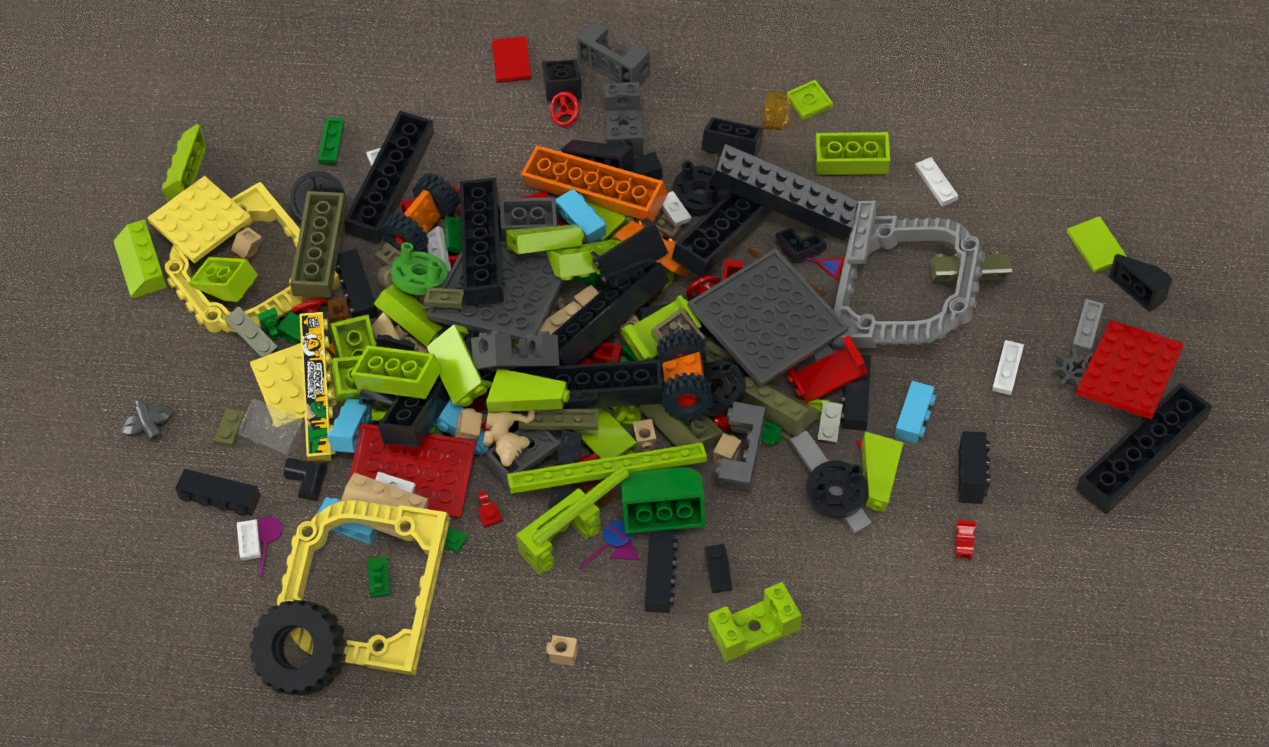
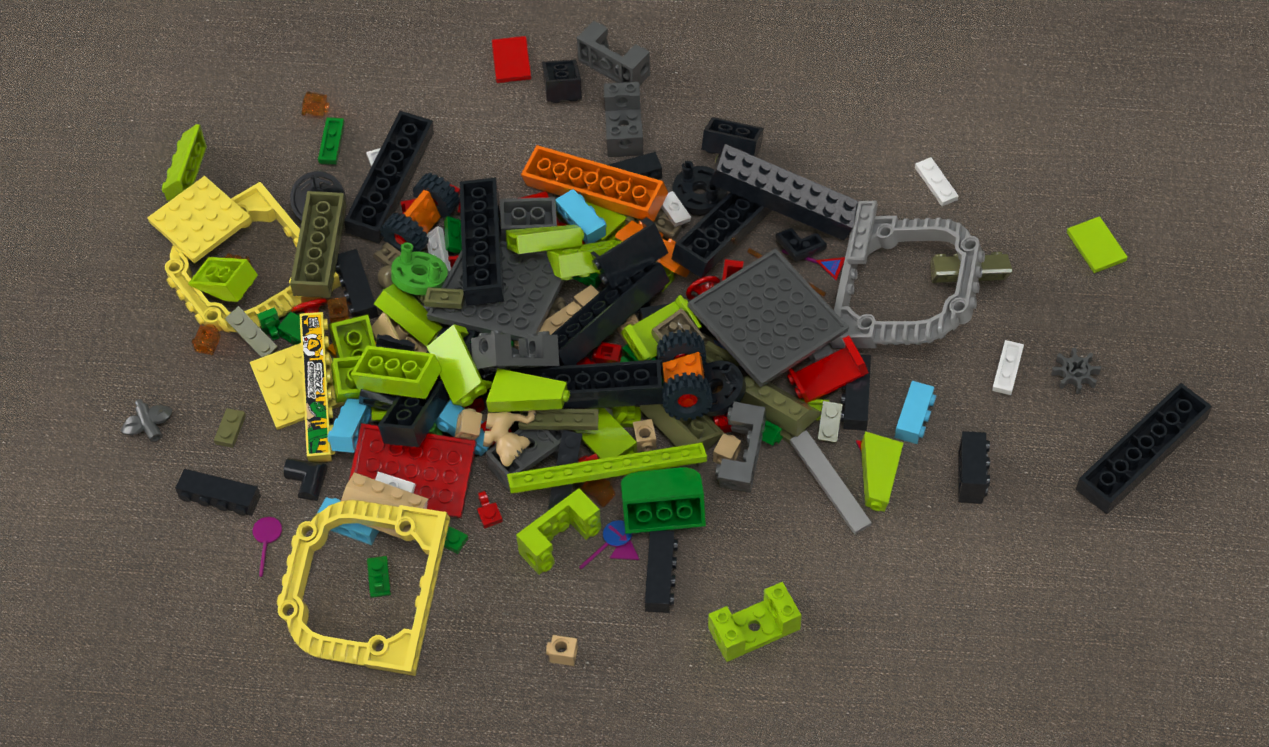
(139, 260): lime slope -> none
(206, 339): none -> clear orange brick
(246, 243): tan brick -> none
(248, 540): white plate -> none
(269, 647): black tyre -> none
(270, 426): clear tile -> none
(315, 104): none -> clear orange brick
(566, 109): red piece -> none
(580, 505): lime axle -> none
(608, 154): black brick -> none
(718, 568): black slope -> none
(775, 110): clear yellow brick -> none
(809, 100): lime tile -> none
(850, 482): black piece -> none
(852, 153): lime brick -> none
(965, 539): red leg -> none
(1088, 325): light grey tile -> none
(1130, 369): red plate -> none
(1141, 281): black slope -> none

